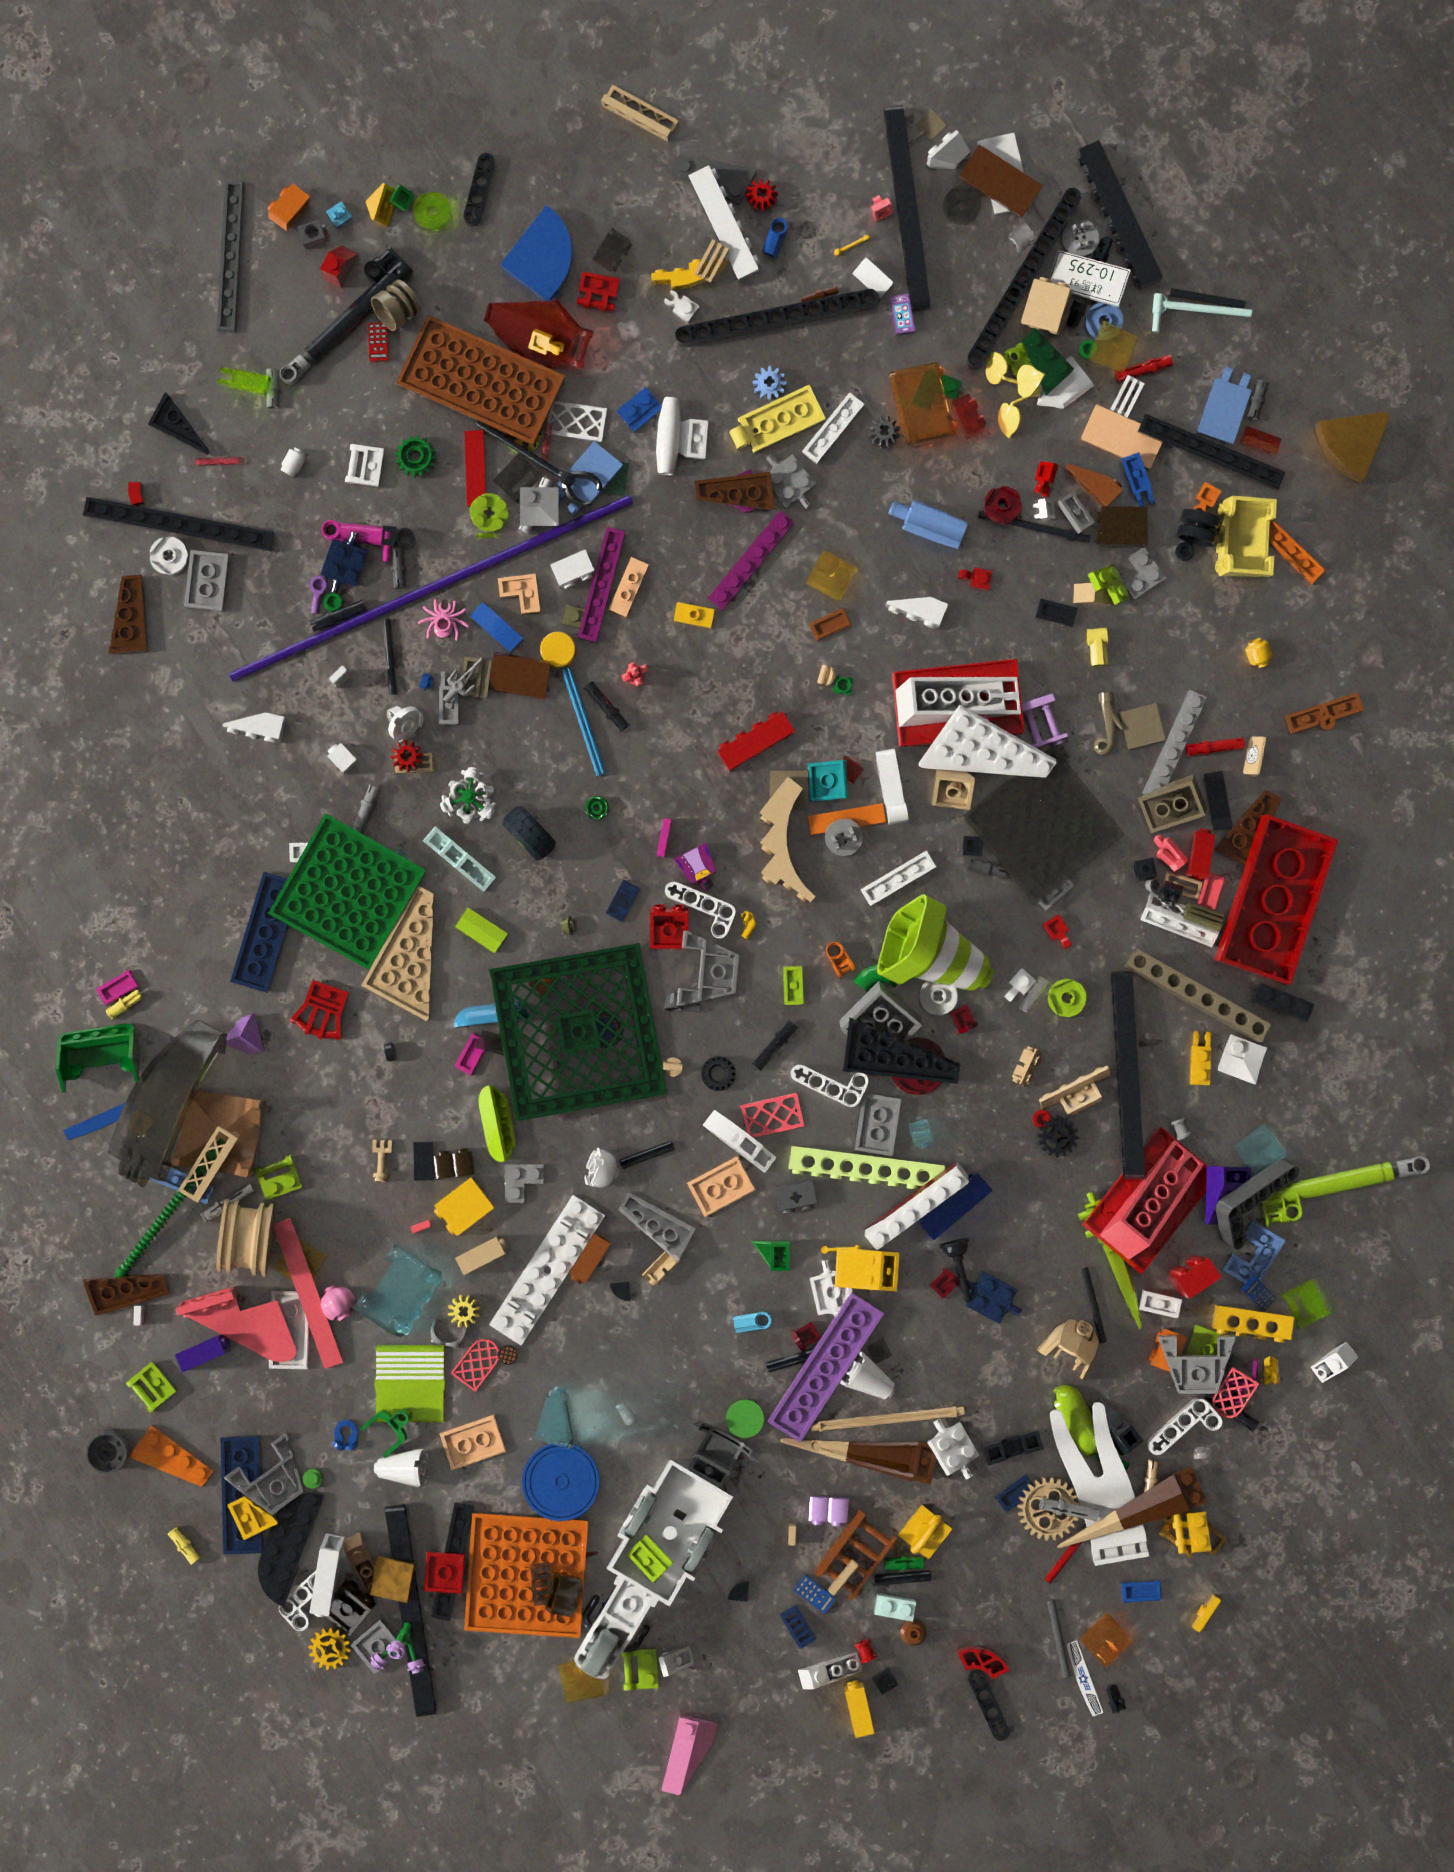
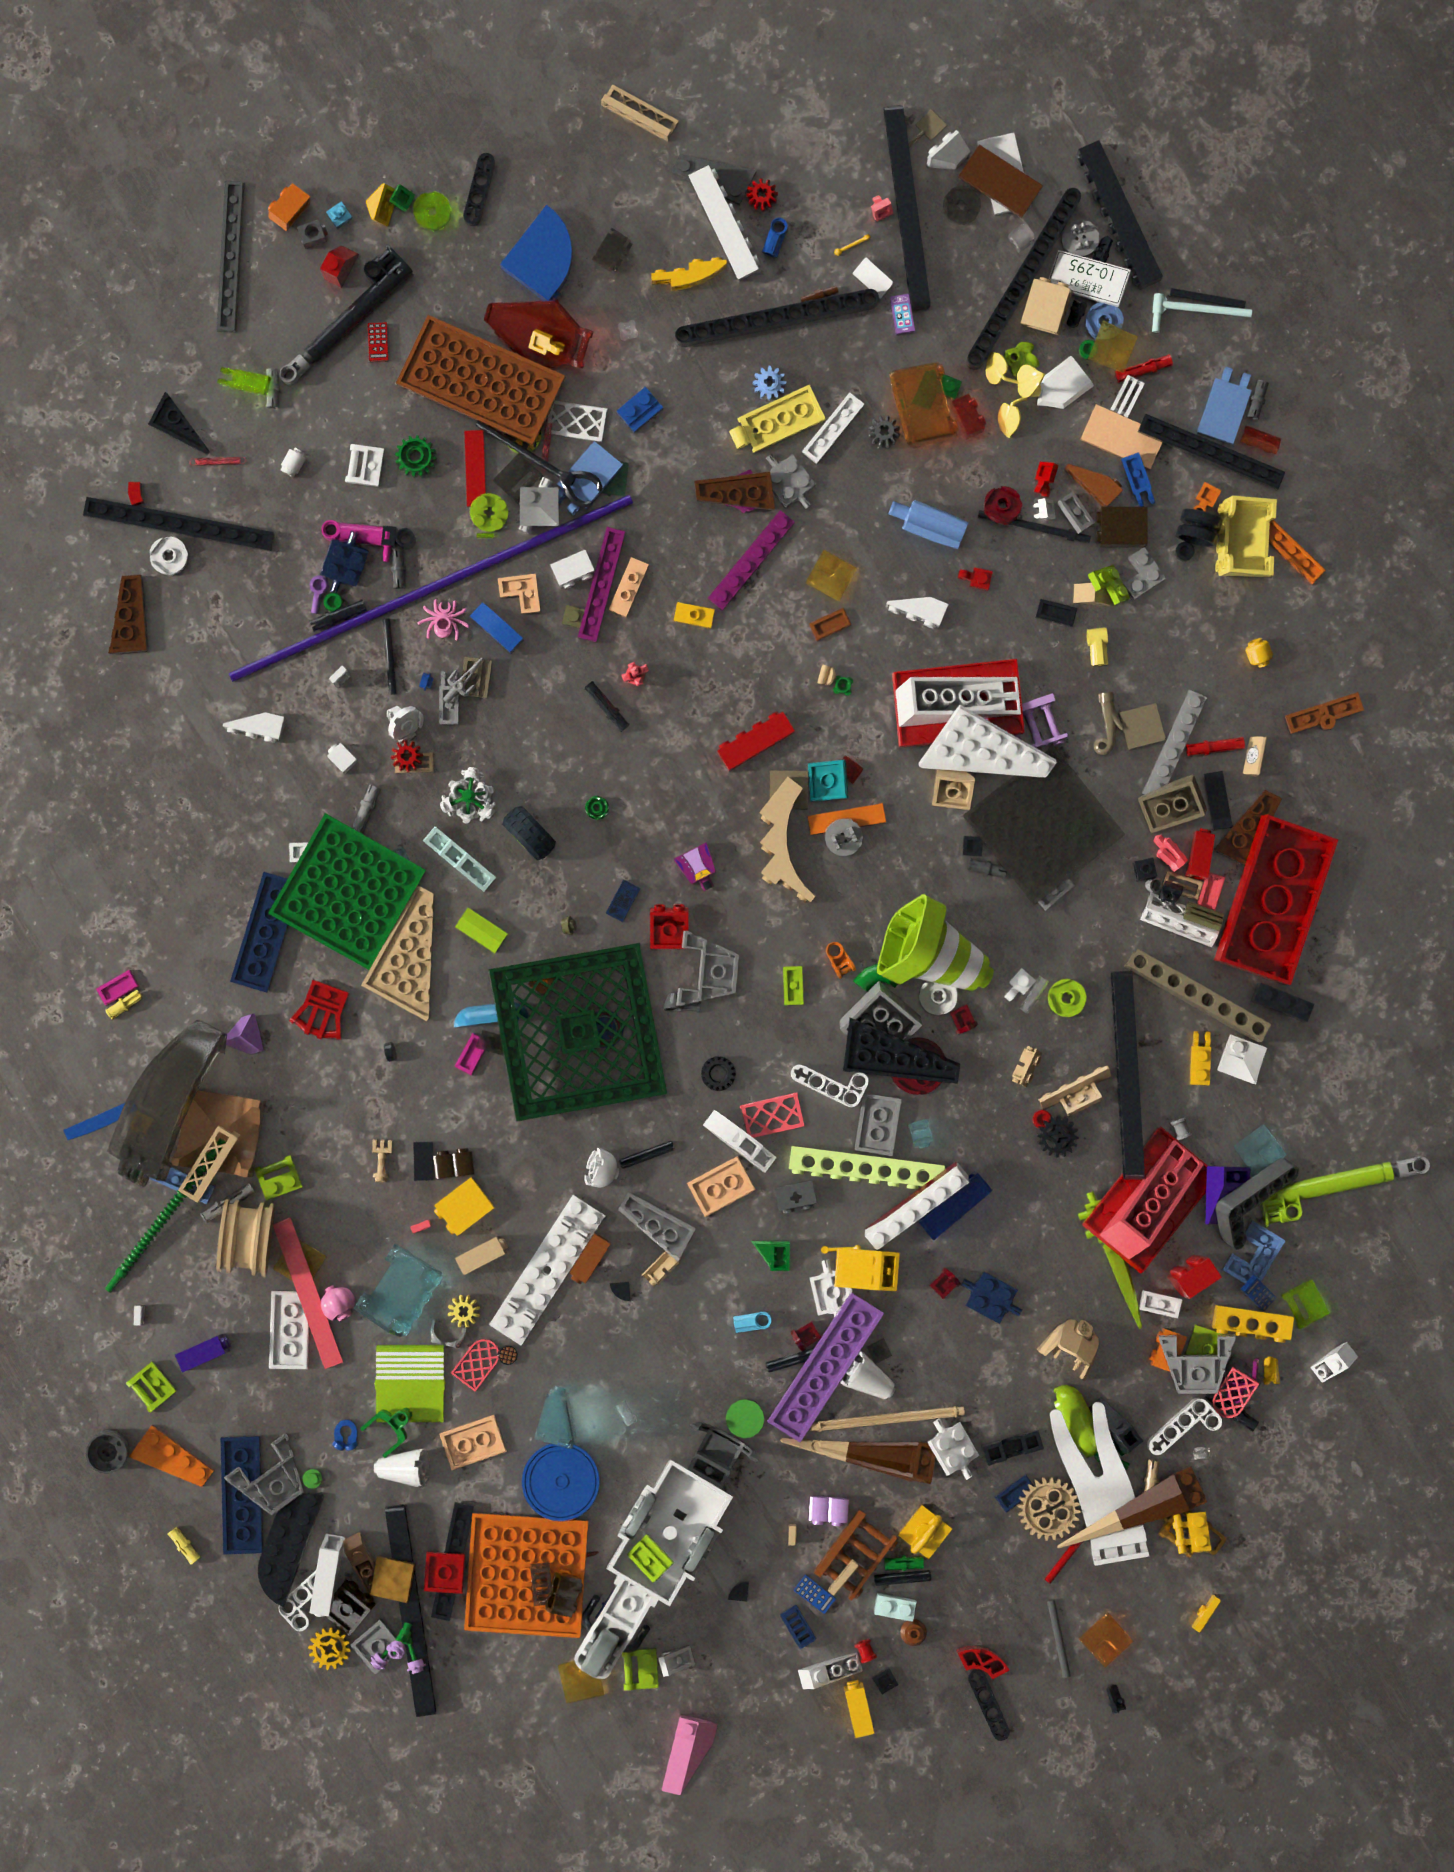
(96, 1048): green windscreen -> none
(120, 1292): reddish brown wing -> none
(206, 580): light grey plate -> none
(250, 1517): yellow wing -> none
(256, 1328): coral piece -> none
(396, 305): dark tan wheel -> none
(497, 1123): lime brick -> none
(517, 1176): light grey plate -> none
(519, 675): reddish brown tile -> none
(558, 649): yellow head -> none
(584, 721): dark azure axle -> none
(598, 285): red plate -> none
(664, 837): dark pink tile -> none
(672, 1067): tan plate -> none
(677, 437): white plate -> none
(683, 307): white plate -> none
(699, 905): white beam -> none
(719, 246): tan tile -> none
(749, 923): yellow arm -> none
(790, 1027): black pin -> none
(891, 787): white beam -> none
(898, 878): white plate -> none
(956, 1249): black piece -> none
(1046, 360): dark green wing -> none
(1056, 929): red plate -> none
(1061, 1507): light grey pin -> none
(1083, 1678): white sticker -> none
(1093, 1305): black bar -> none
(1141, 1591): blue tile -> none
(1352, 442): pearl gold piece -> none

